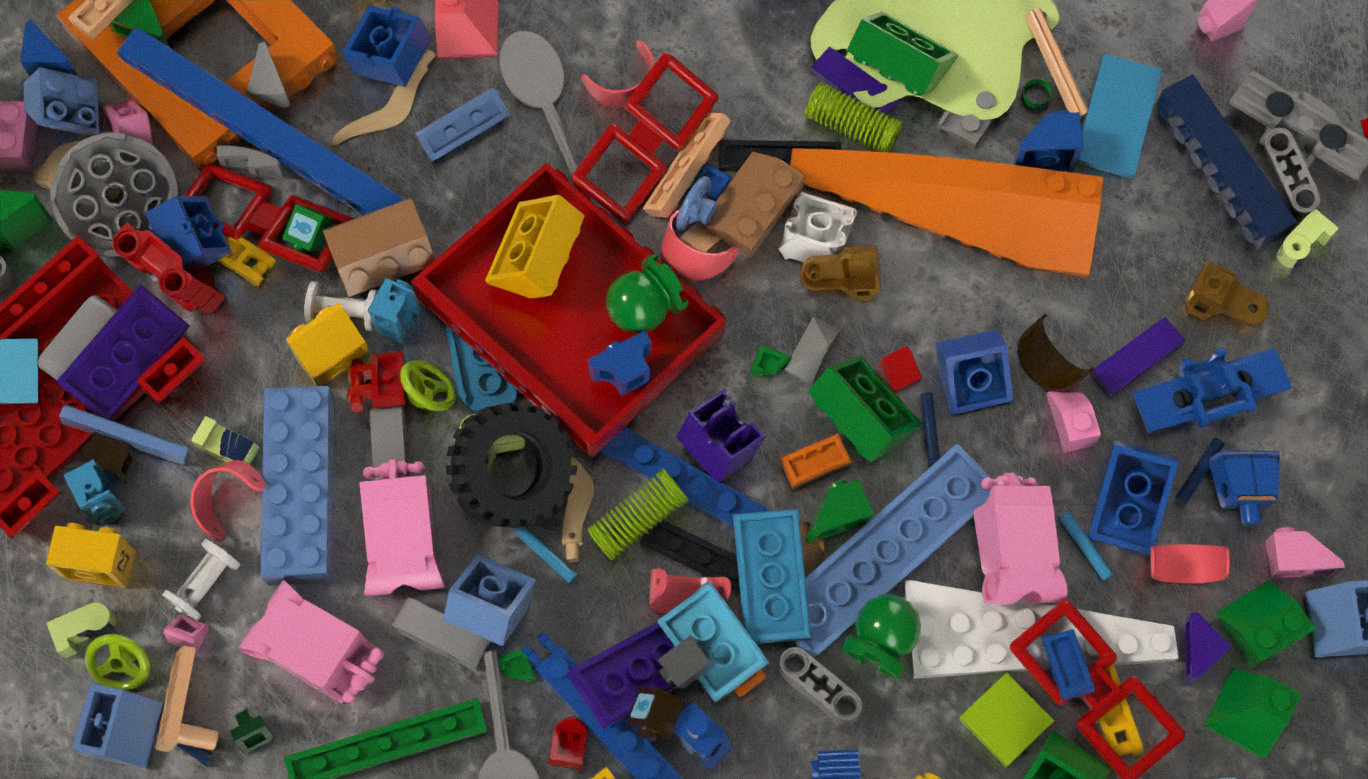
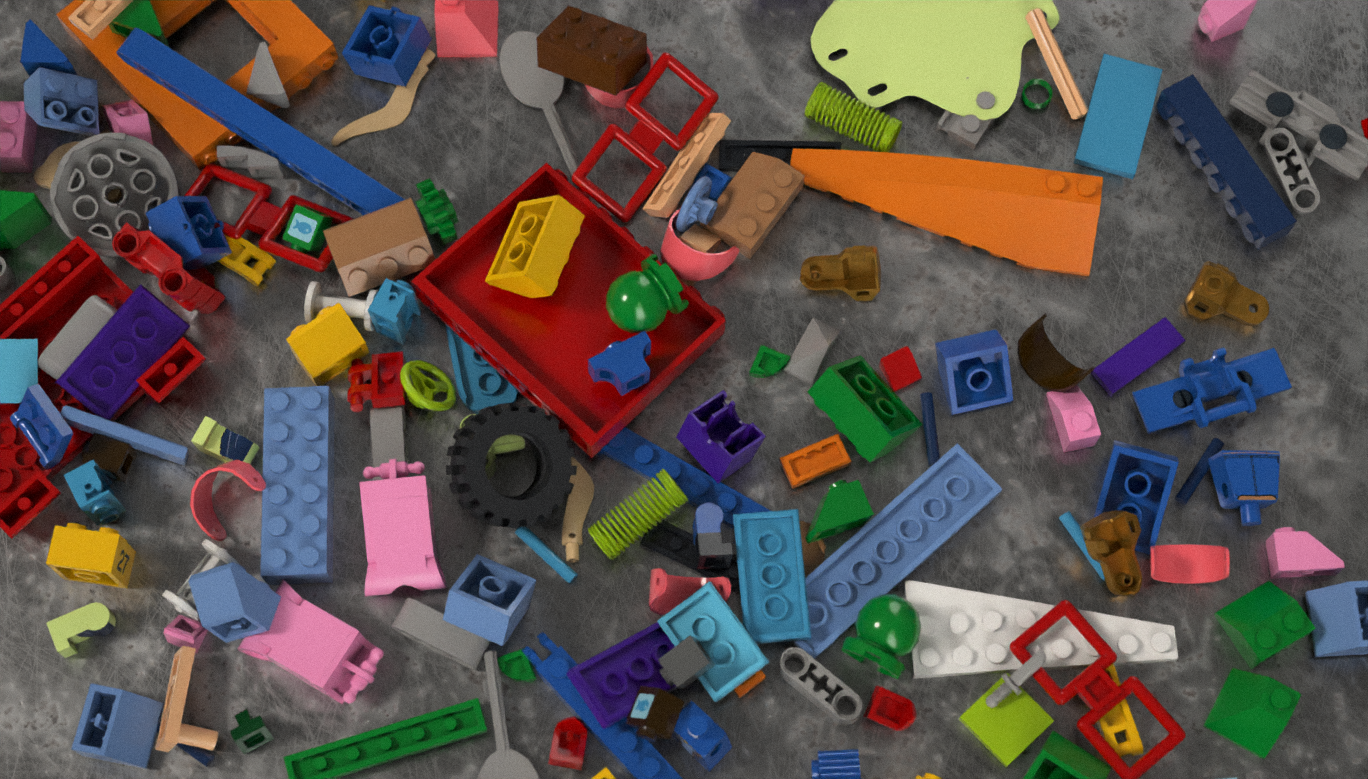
(43, 426): none -> blue plate
(121, 659): lime piece -> none
(233, 602): none -> medium blue slope
(436, 211): none -> green gear
(462, 124): medium blue plate -> none
(592, 50): none -> reddish brown brick
(707, 538): none -> leg
(816, 228): white slope -> none
(848, 78): dark purple tile -> none
(890, 709): none -> red plate
(900, 53): green slope -> none
(1016, 679): none -> light grey piece
(1018, 542): bright pink piece -> none
(1053, 143): blue slope -> none
(1068, 665): blue tile -> none
(1113, 546): none -> pearl gold piece
(1202, 647): dark purple slope -> none
(1303, 237): yellowish green leg -> none

